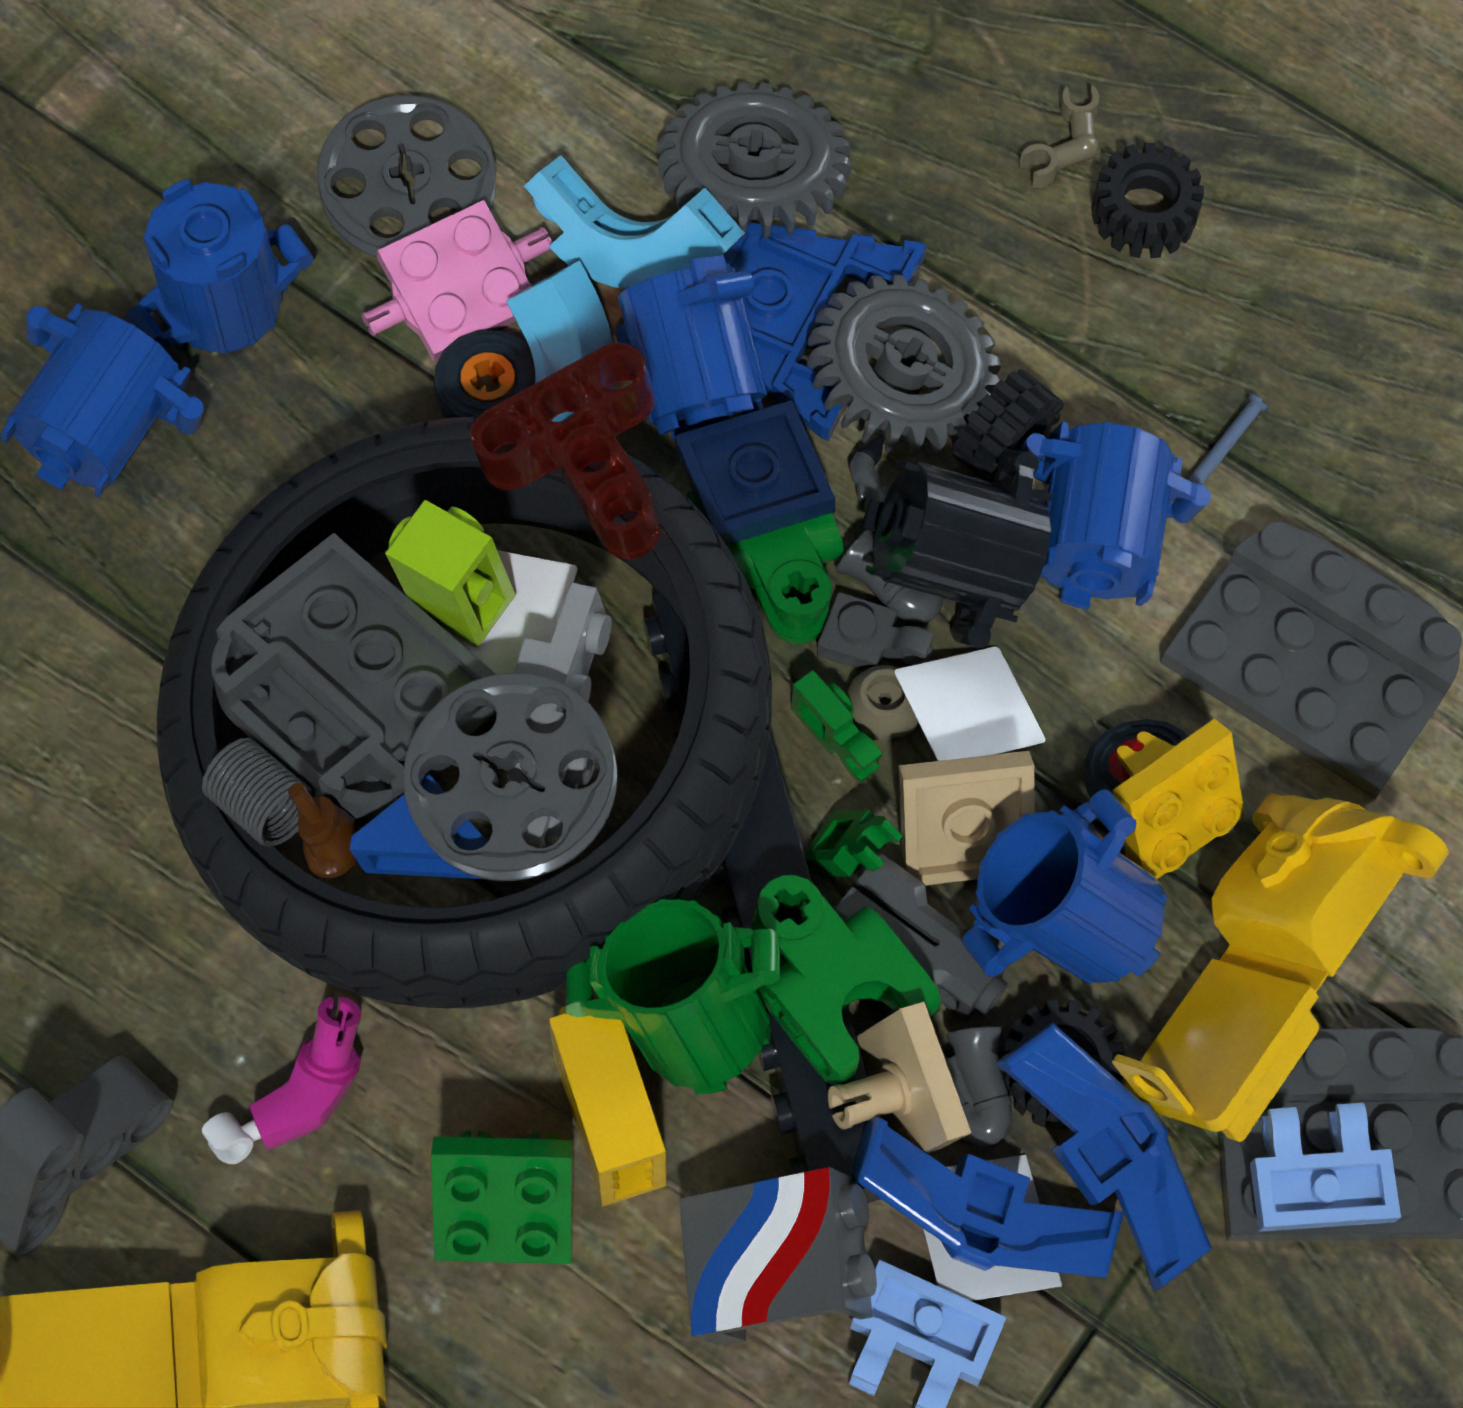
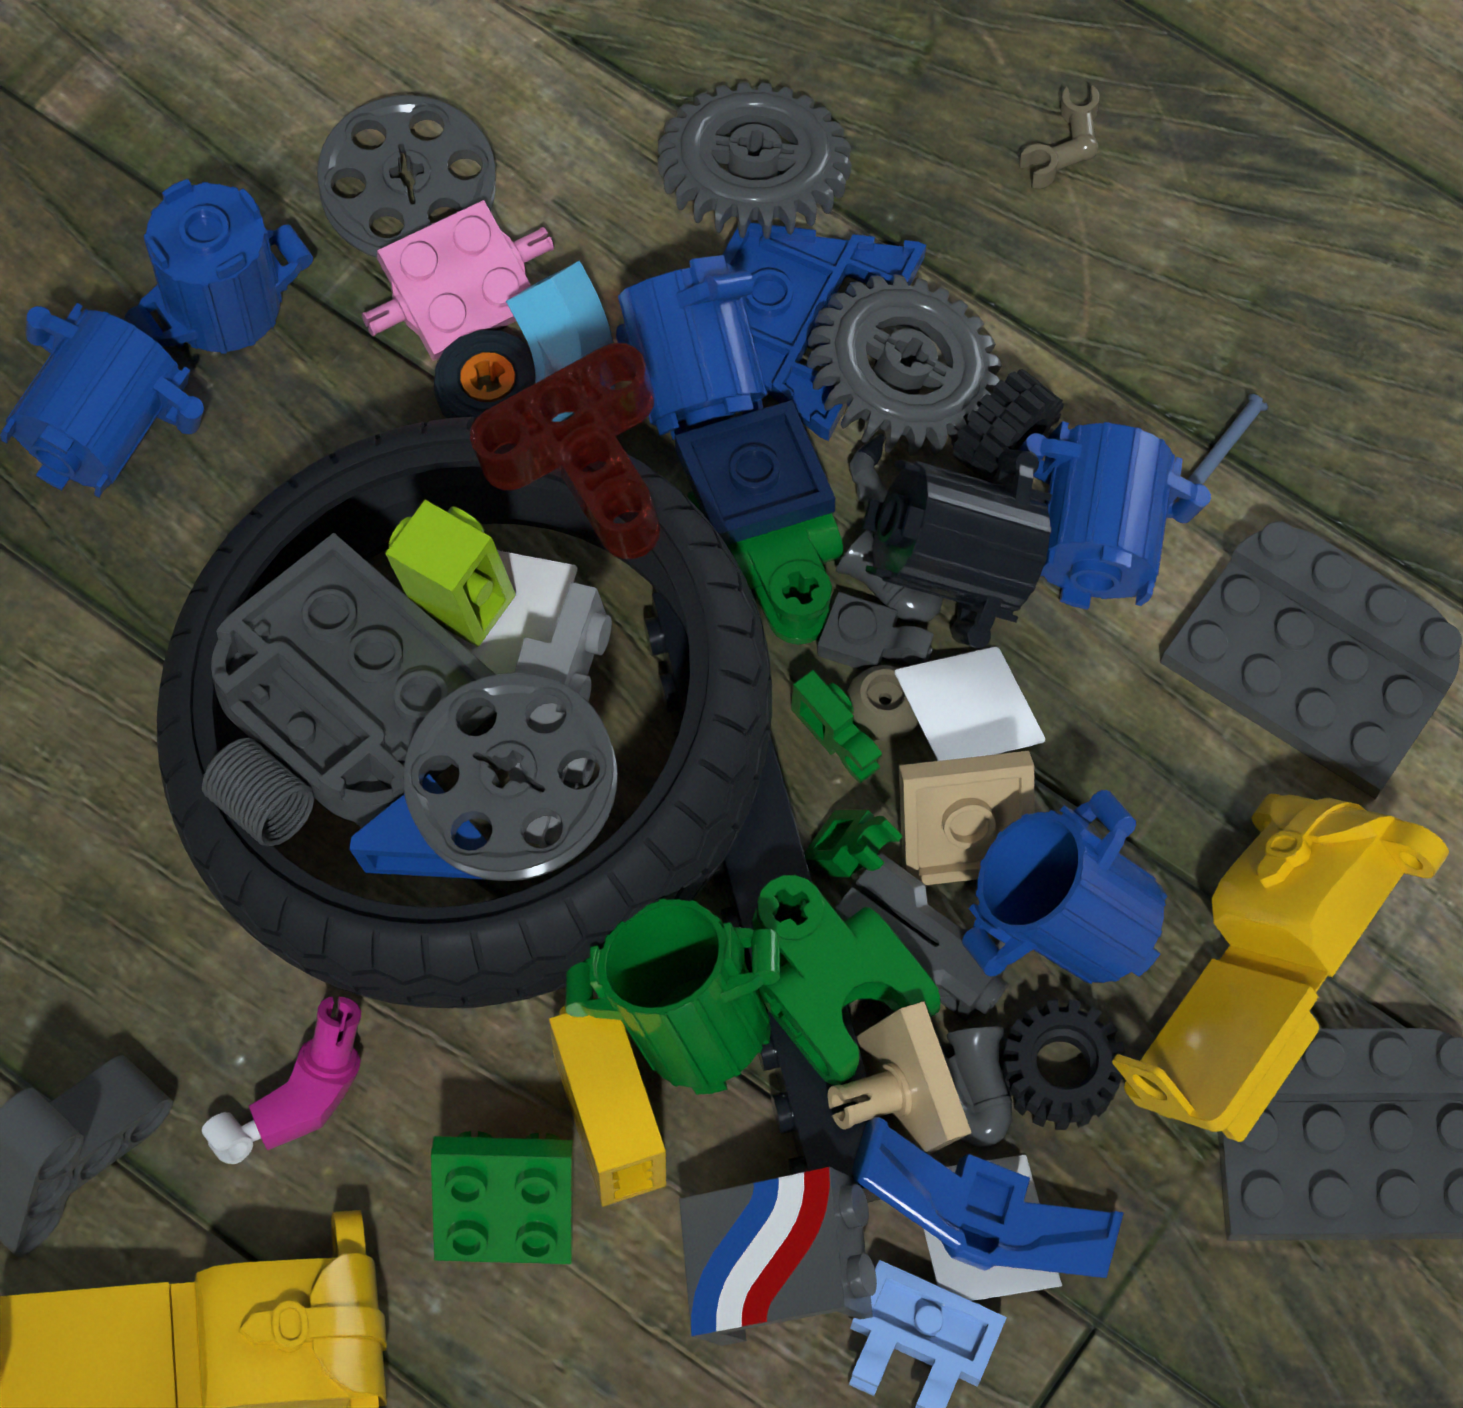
(325, 833): reddish brown piece -> none
(621, 249): medium azure arch -> none
(1114, 1148): blue plate -> none
(1155, 173): black tyre -> none
(1171, 784): yellow plate -> none
(1324, 1188): light blue plate -> none

